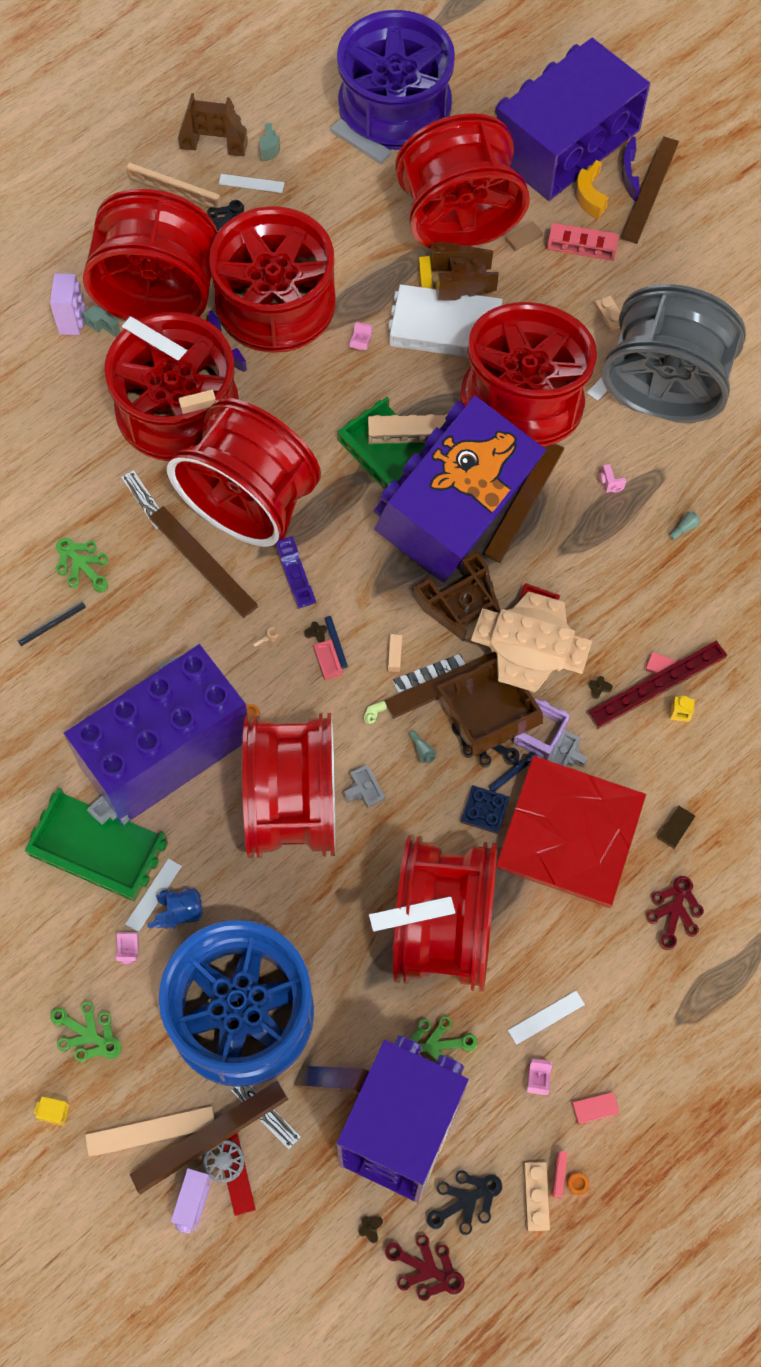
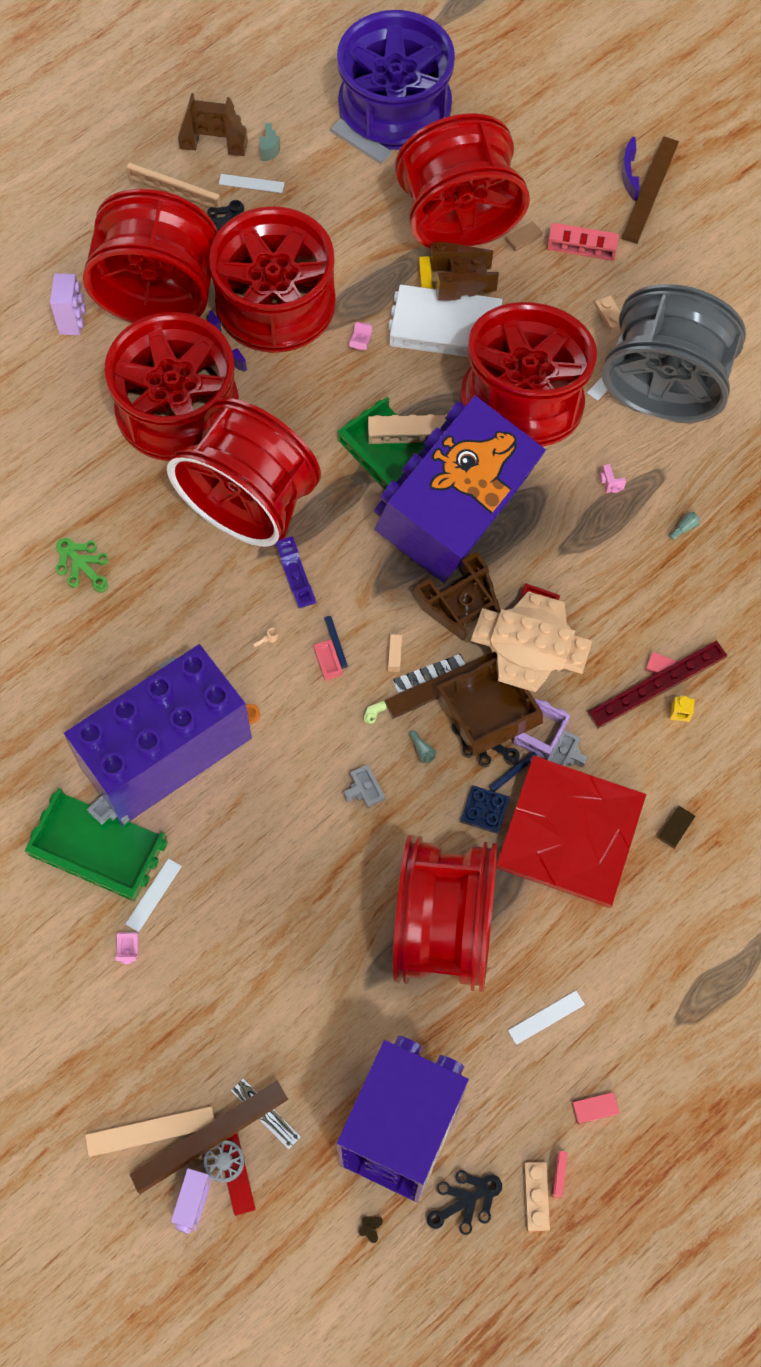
(51, 1111): yellow brick -> none
(52, 623): black bar -> none
(88, 1034): bright green plant -> none
(100, 319): sand green brick -> none
(140, 493): sticker -> none
(154, 338): white sticker -> none
(181, 907): blue helmet -> none
(191, 963): blue wheel -> none
(197, 401): light nougat piece -> none
(203, 562): reddish brown tile -> none
(288, 785): red wheel -> none
(316, 631): dark brown piece -> none
(331, 1078): tile -> none
(417, 913): white sticker -> none
(427, 1269): dark red plant -> none
(432, 1046): bright green plant -> none
(523, 503): reddish brown tile -> none
(539, 1076): bright pink bracket -> none
(572, 116): dark purple brick -> none
(578, 1184): orange tile -> none
(587, 196): light orange arch -> none
(599, 686): dark brown piece -> none
(676, 909): dark red plant -> none

